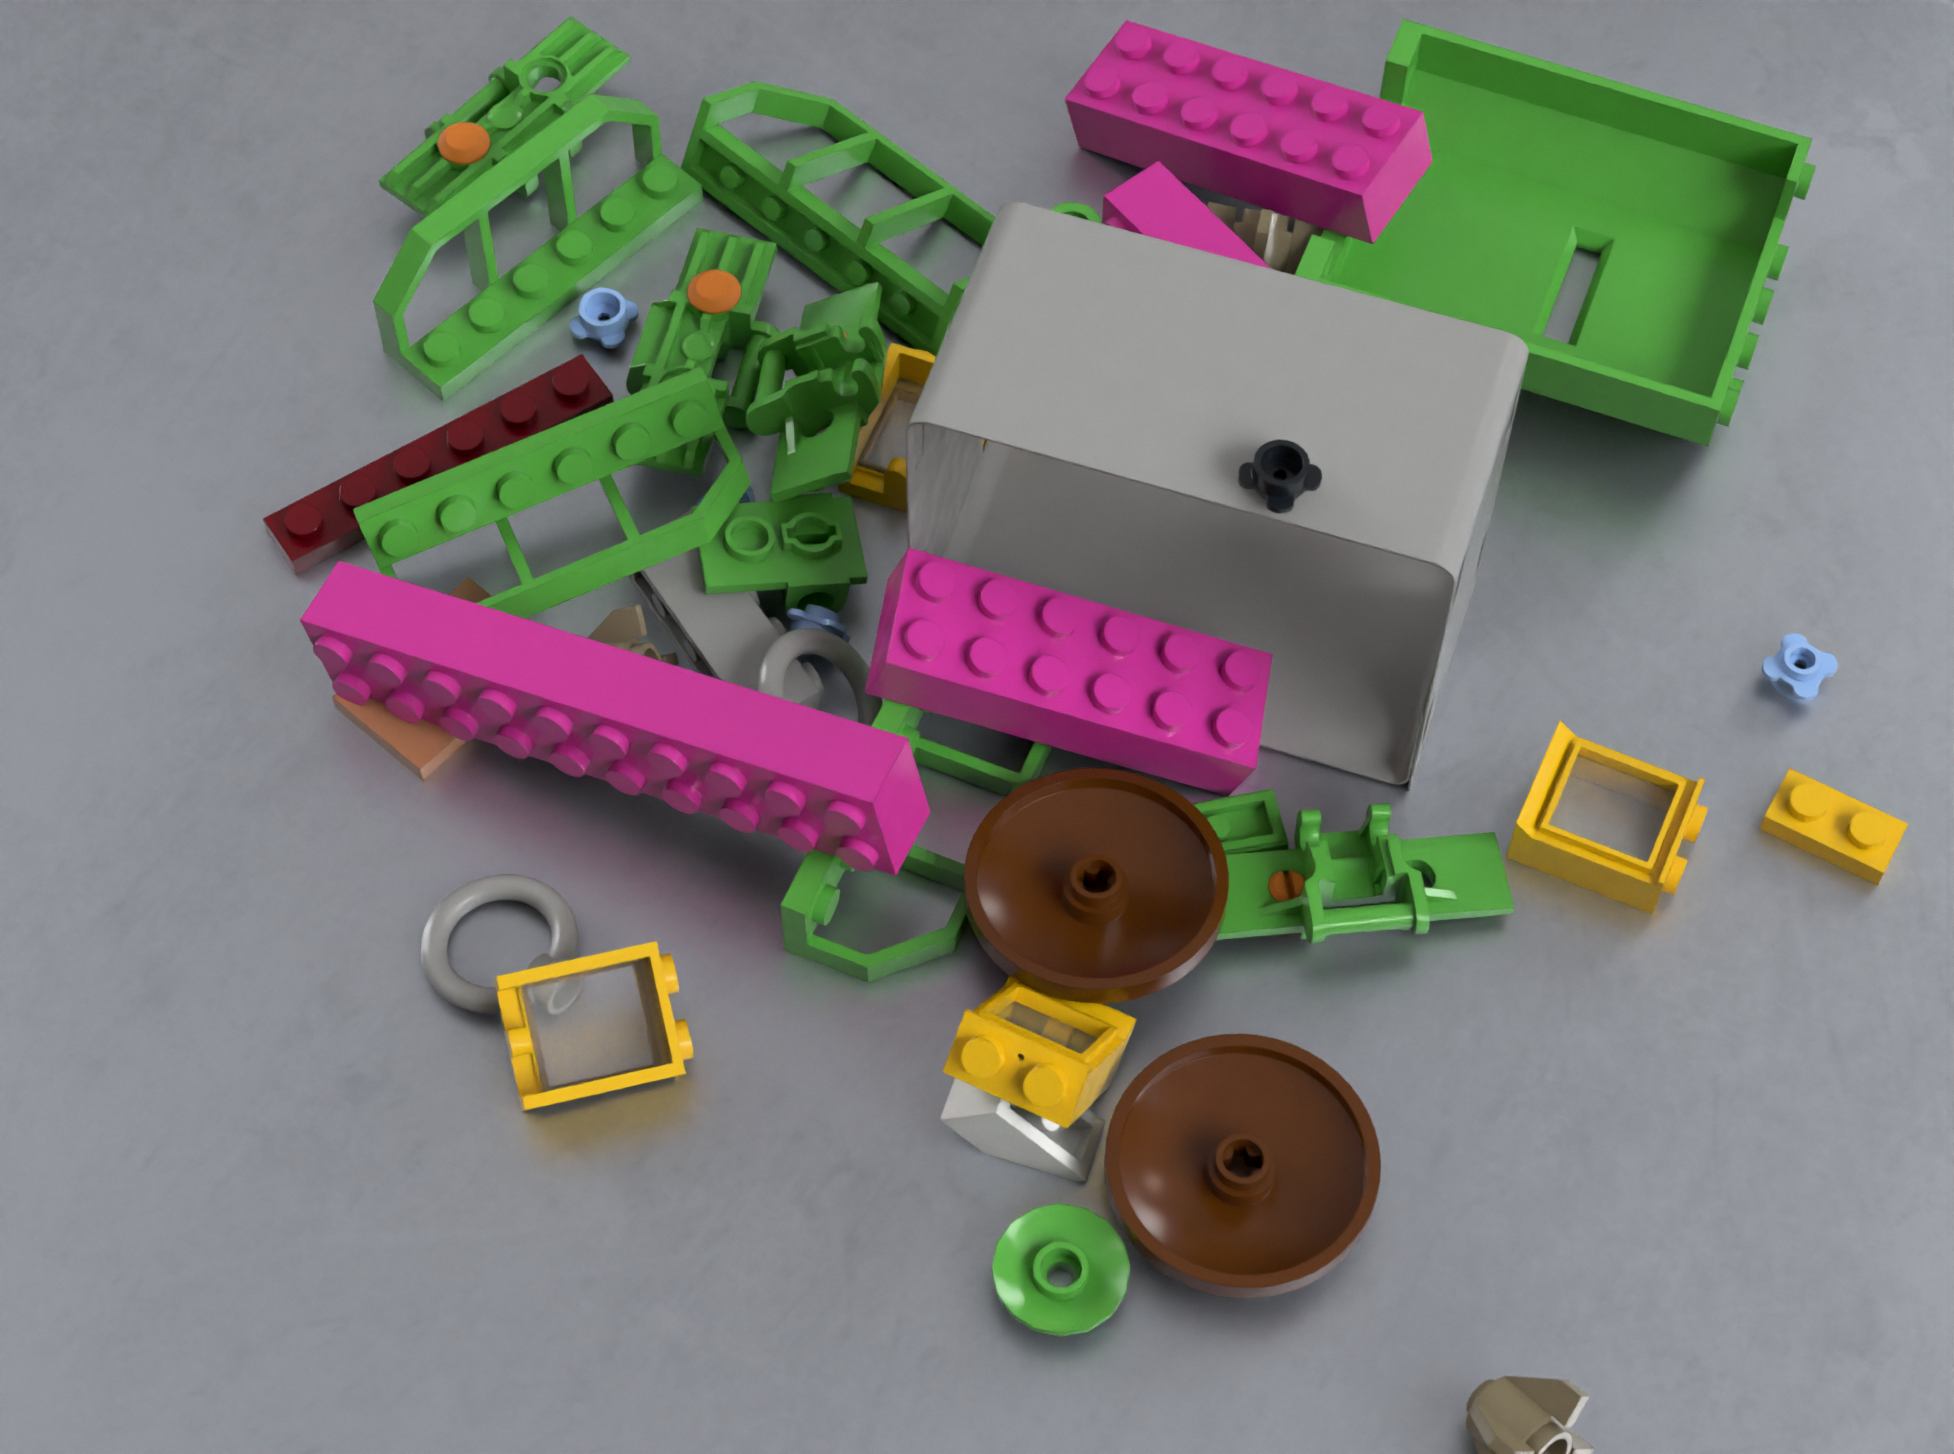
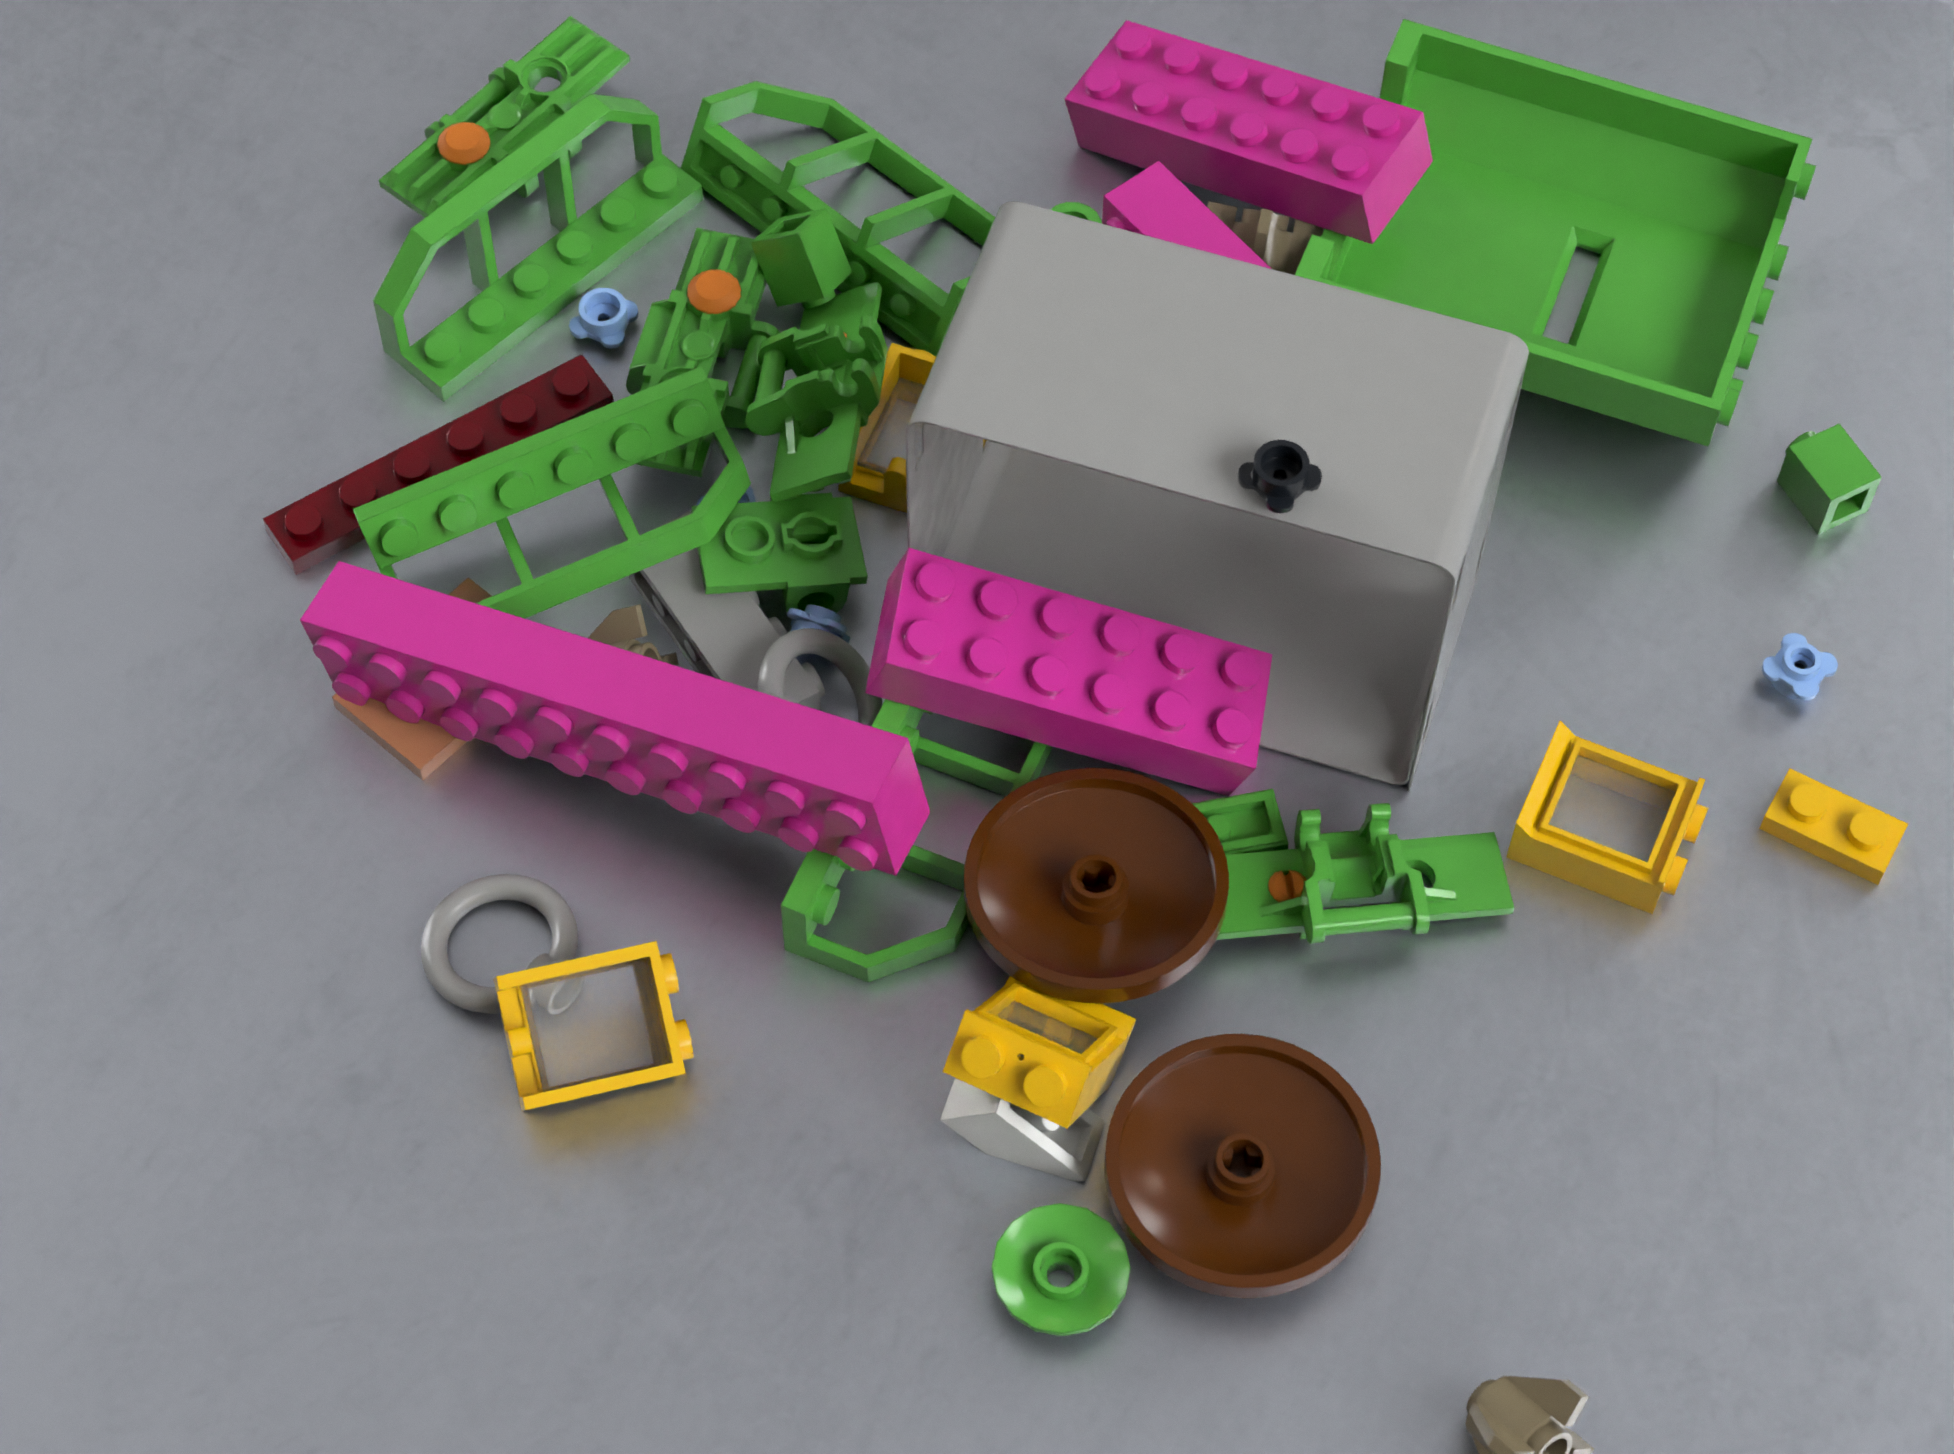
(802, 259): none -> bright green brick
(1828, 478): none -> bright green brick

